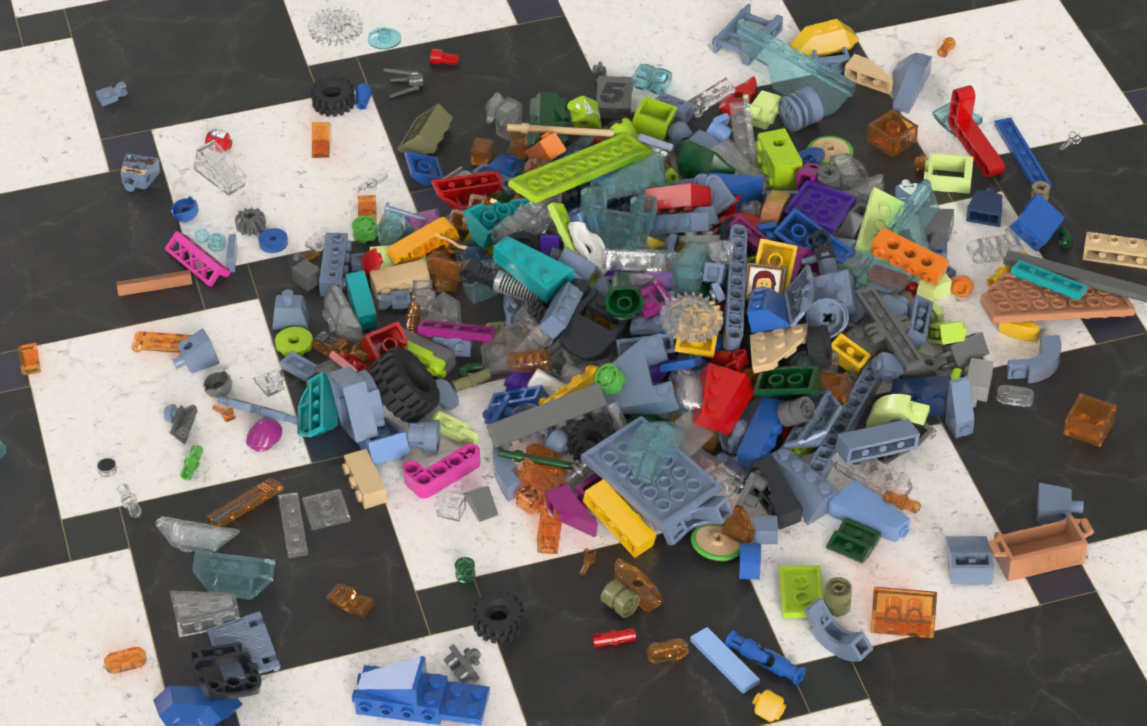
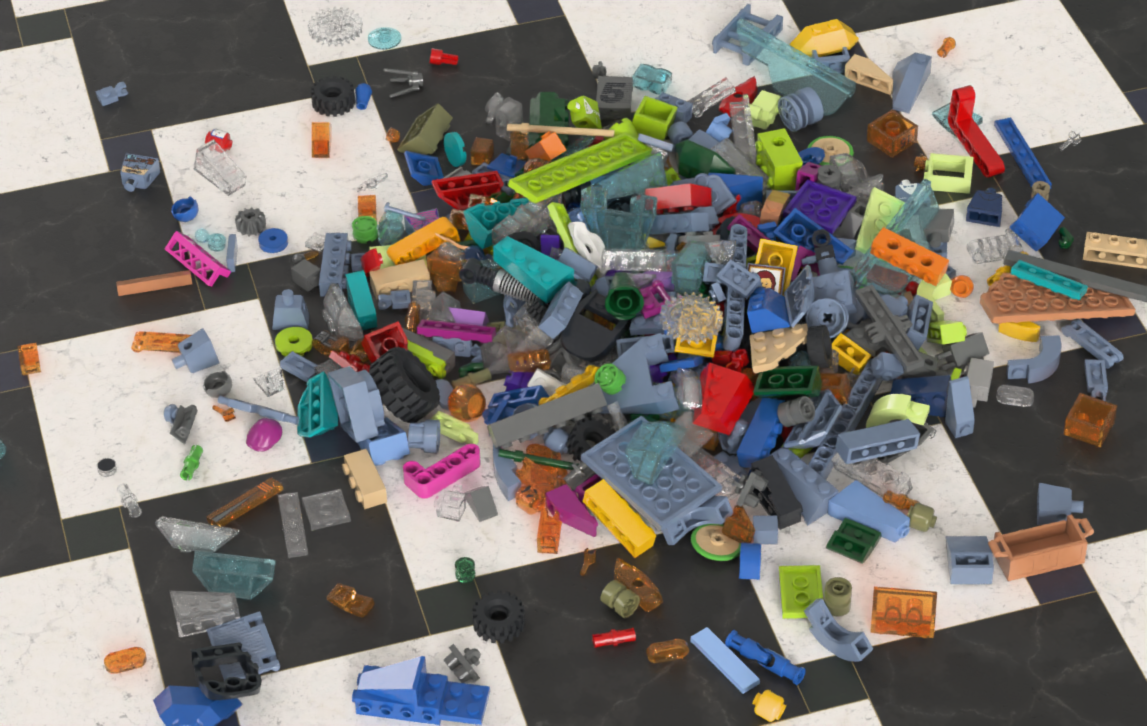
(392, 135): none -> clear orange hinge
(451, 252): none -> clear cone
(453, 148): none -> teal tile
(466, 403): none -> clear orange helmet
(469, 316): none -> medium lavender slope
(476, 351): none -> sand blue piece
(739, 279): none -> sand blue bracket
(921, 517): none -> olive head
(1092, 342): none -> sand blue plate
(1096, 378): none -> sand blue plate

